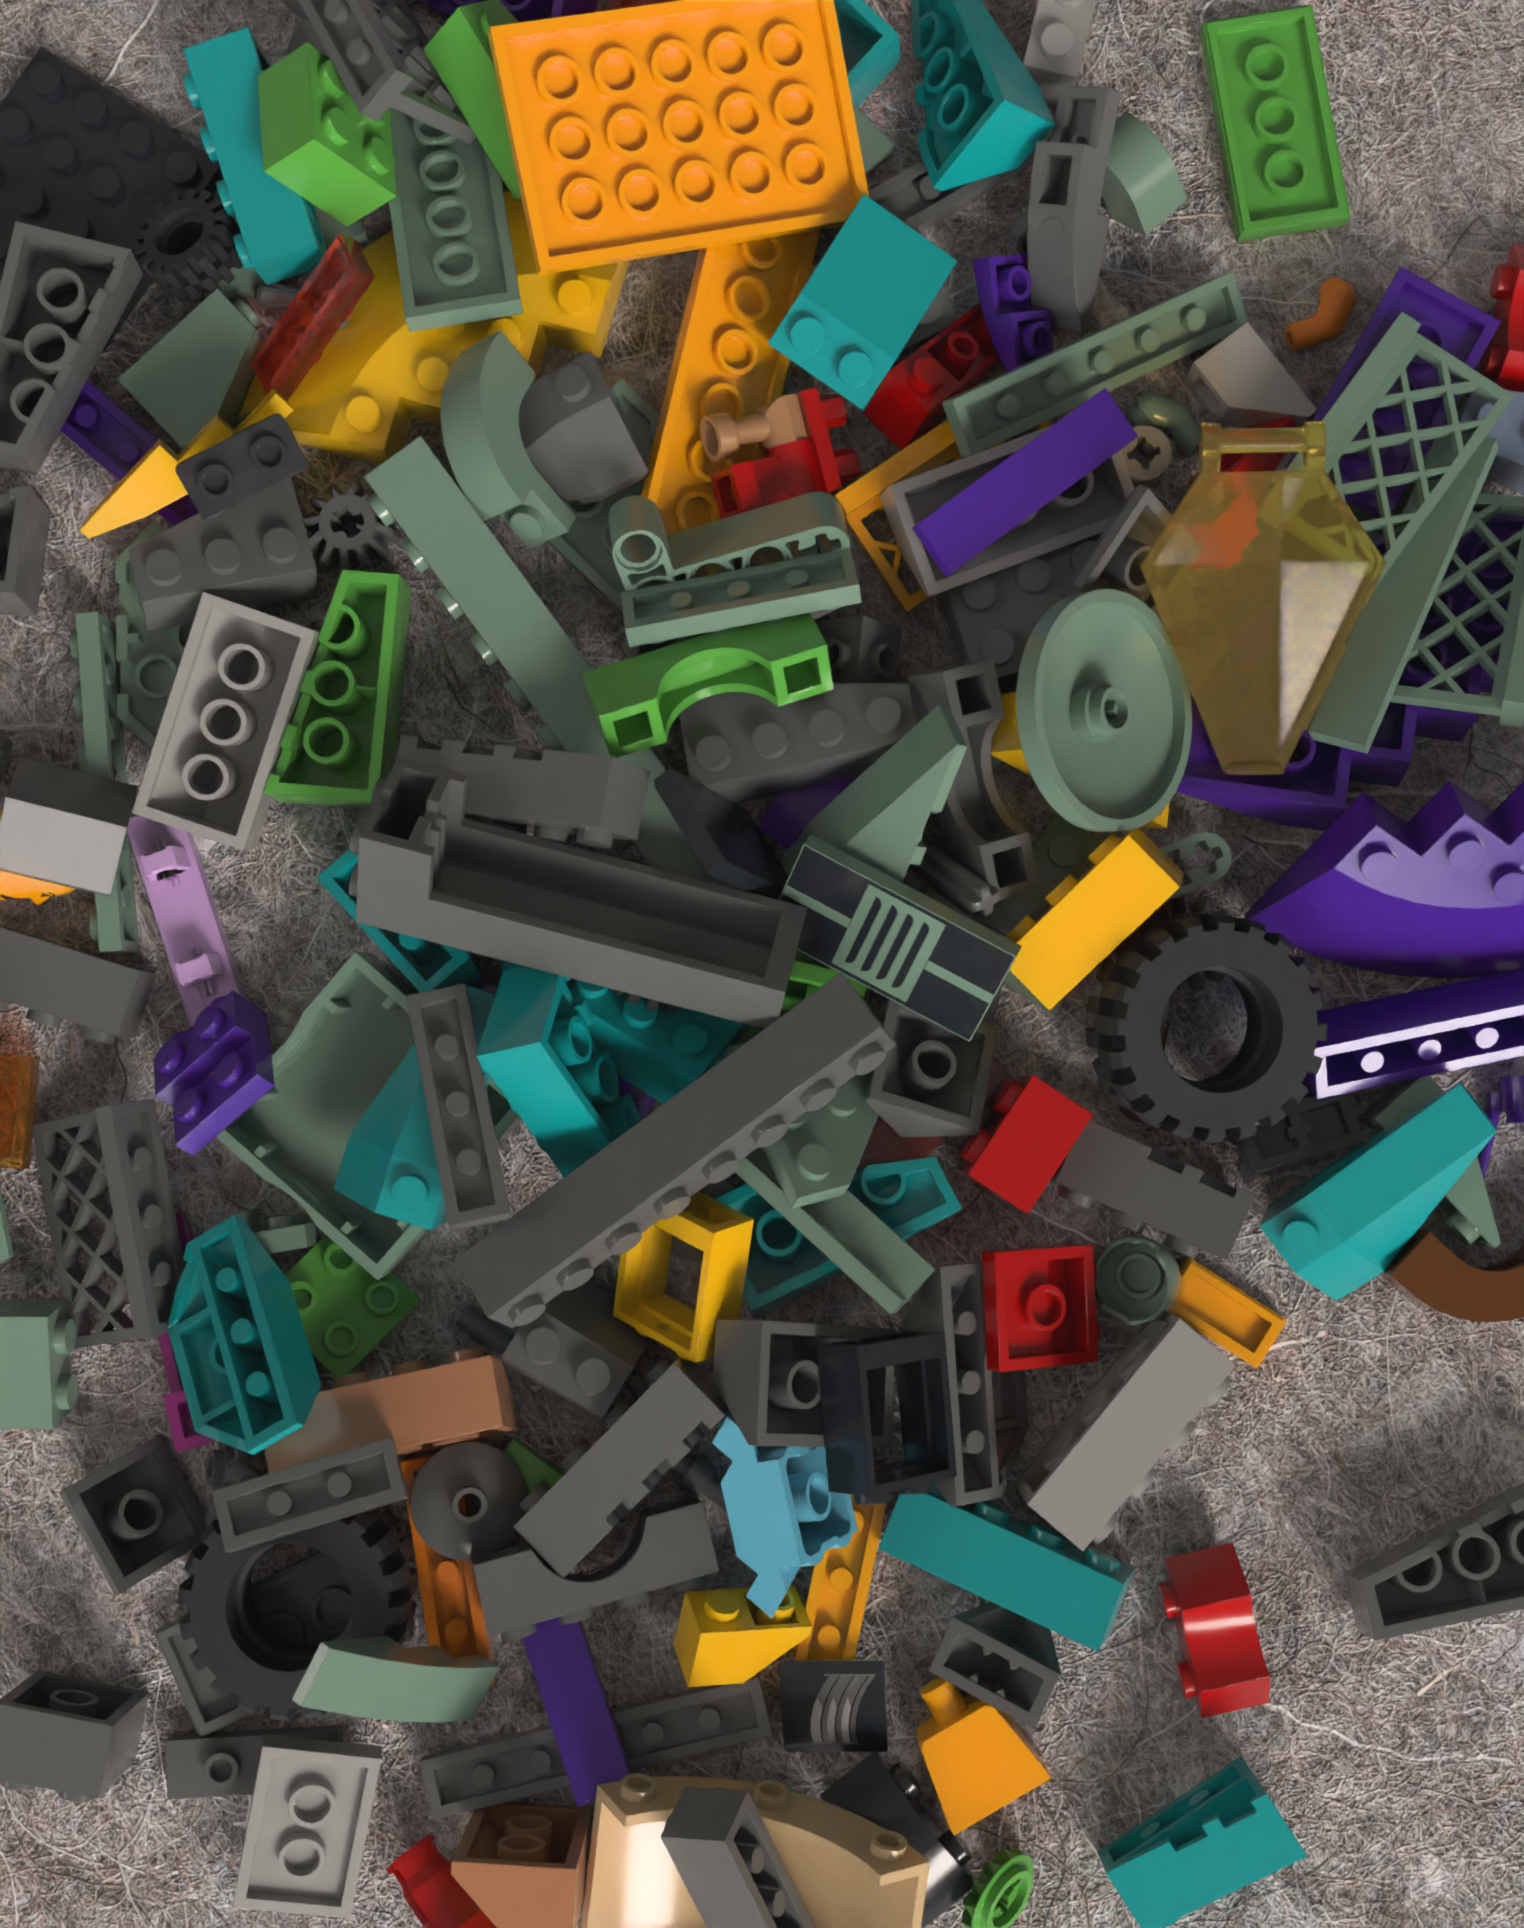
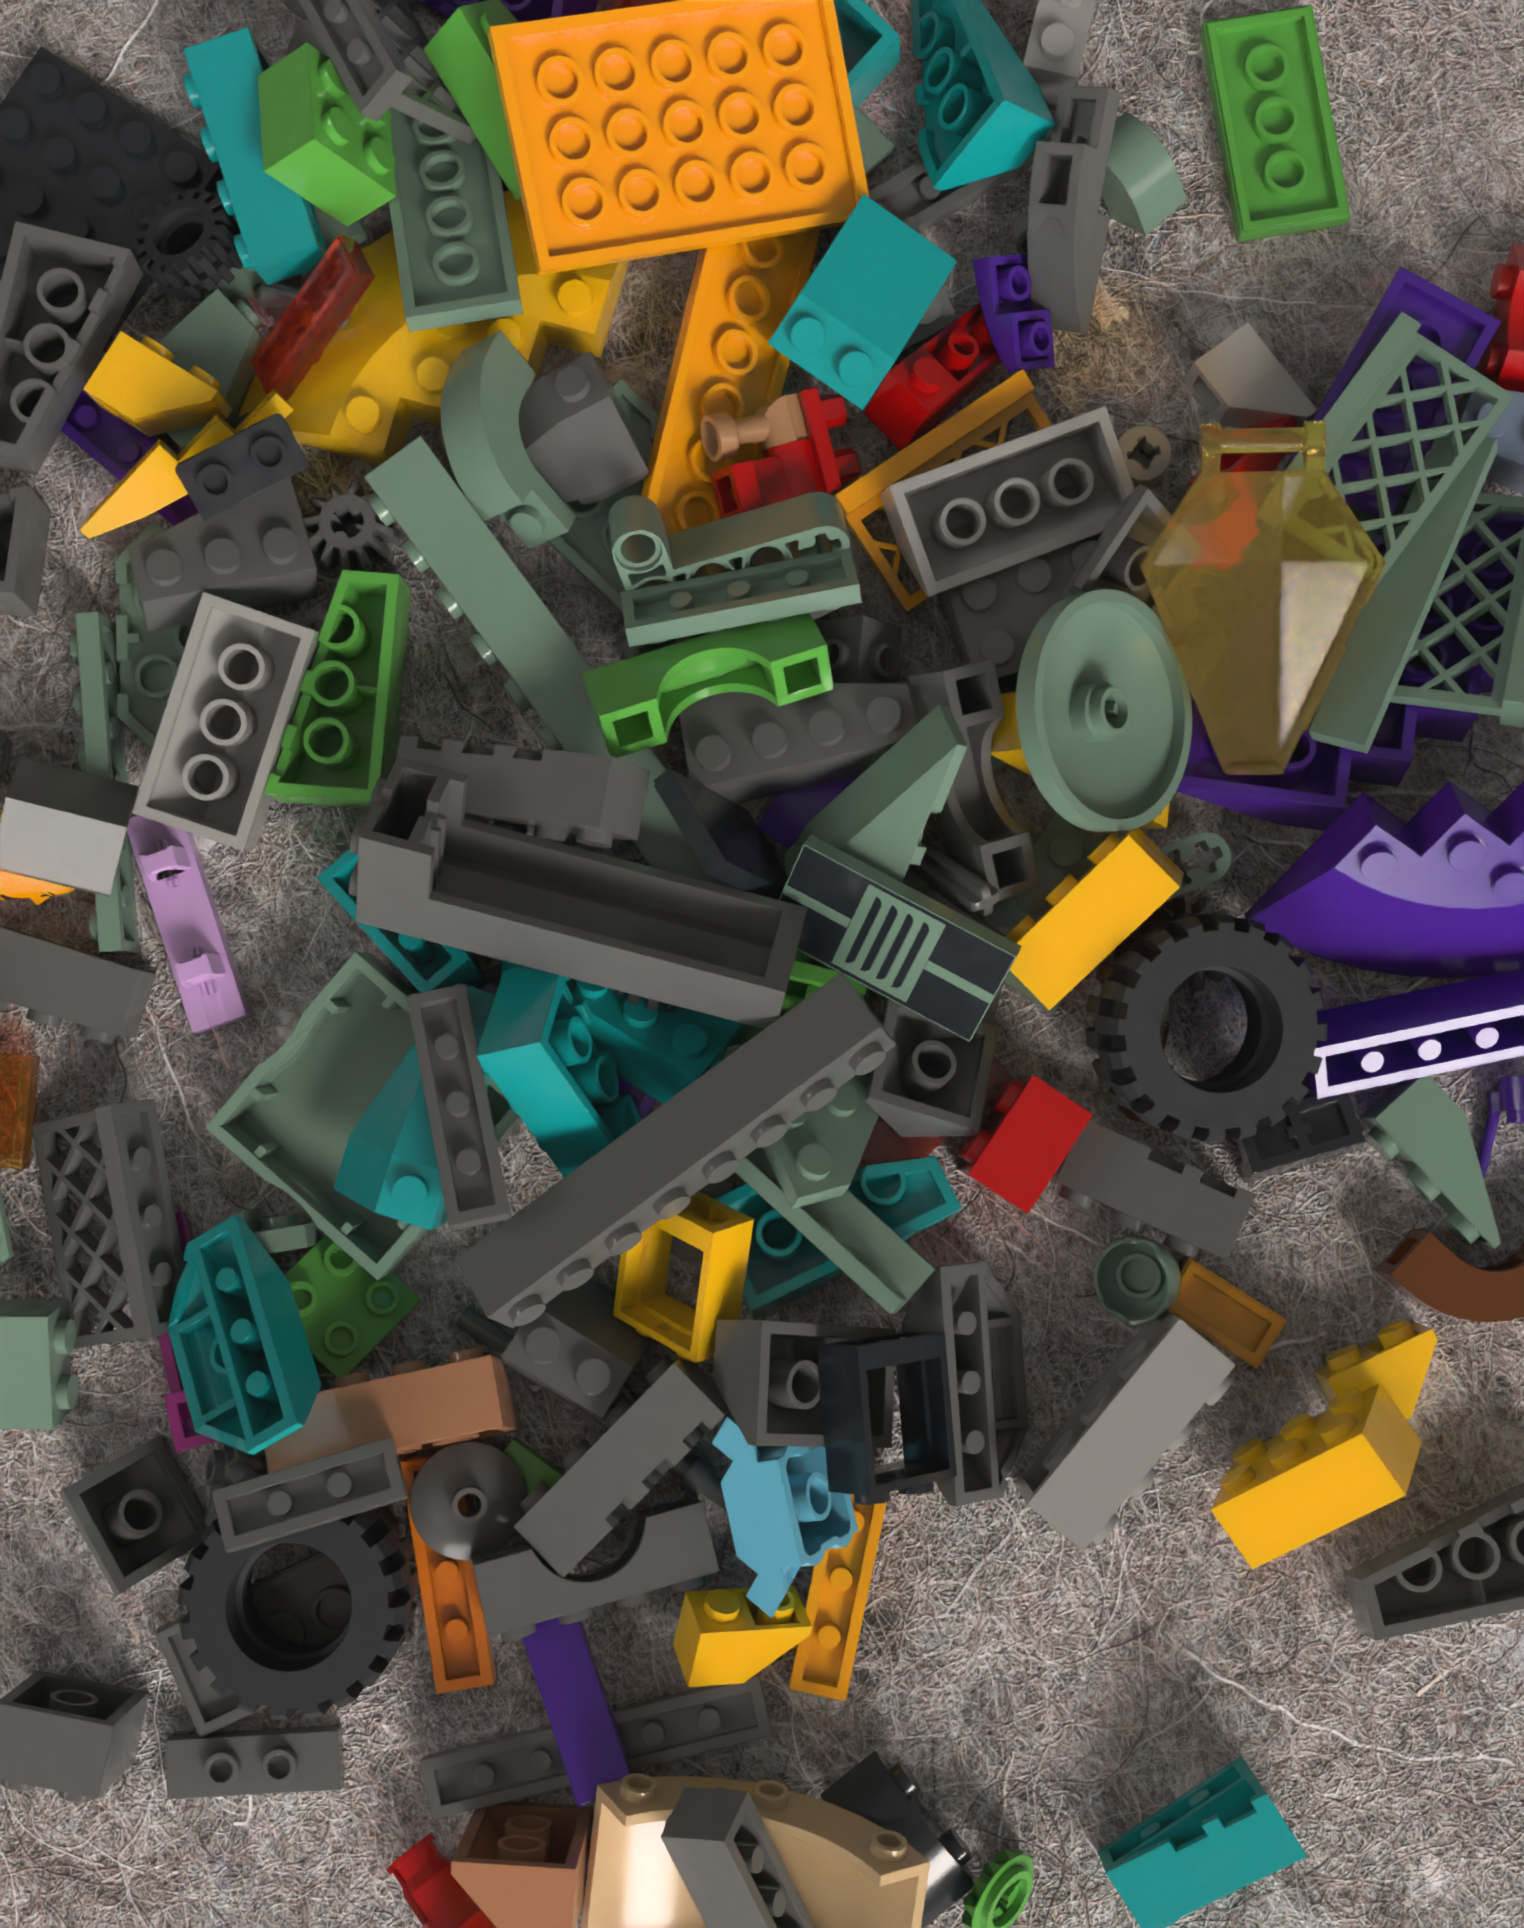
(150, 391): none -> yellow slope
(215, 1069): dark purple plate -> none
(307, 1826): light grey plate -> none
(394, 1682): sand green slope -> none
(833, 1705): black sticker -> none
(974, 1755): light orange torso -> none
(1000, 1660): dark grey slope -> none
(1011, 1563): teal wedge -> none
(1025, 482): dark purple slope -> none
(1040, 1306): red plate -> none
(1095, 362): sand green plate -> none
(1169, 414): sand green arm -> none
(1215, 1630): red brick -> none
(1316, 1474): none -> yellow brick
(1330, 318): orange arm -> none
(1372, 1201): teal wedge -> none
(1395, 1361): none -> yellow slope

